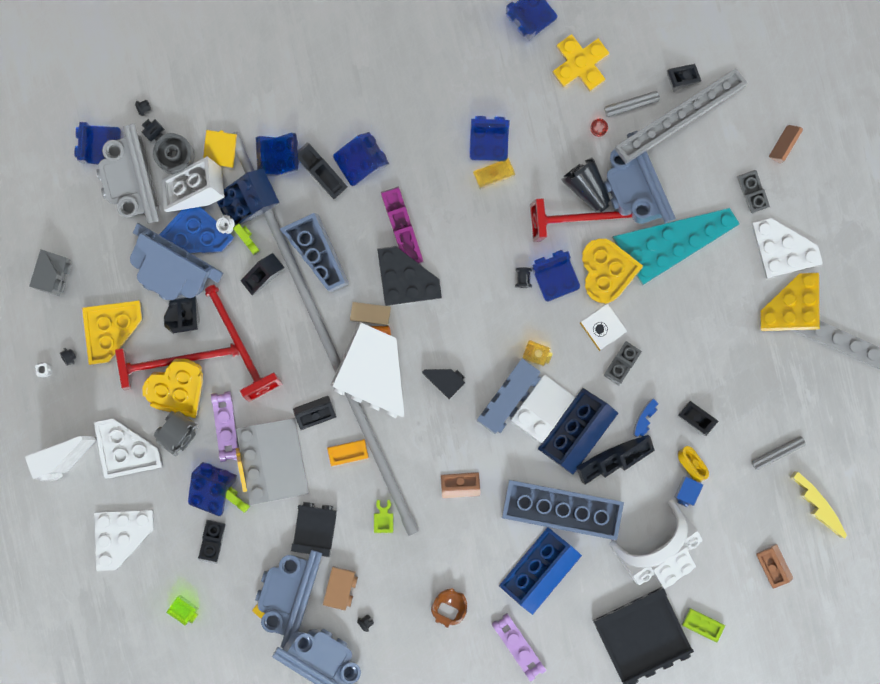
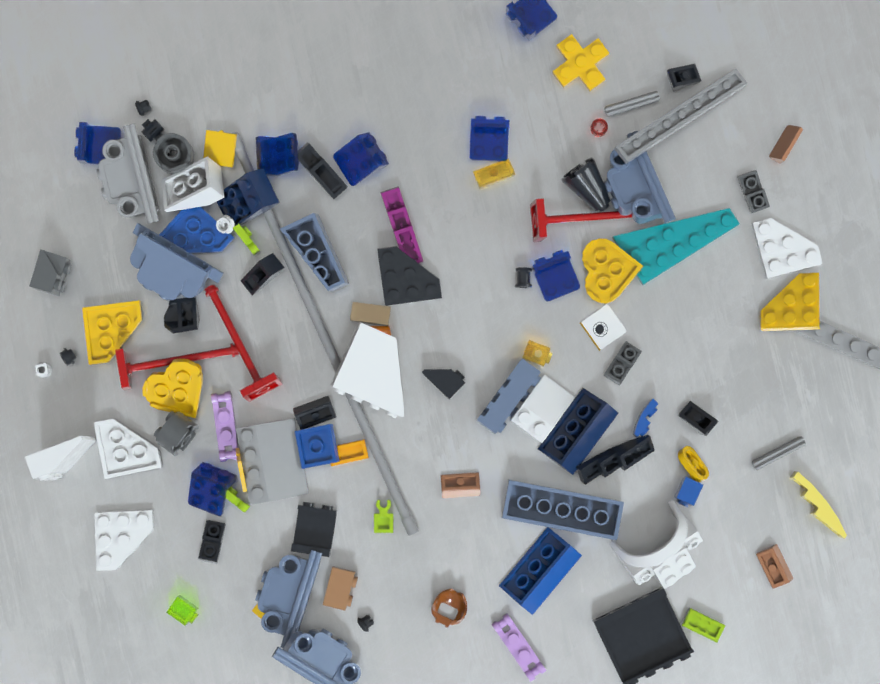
(317, 446): none -> blue plate

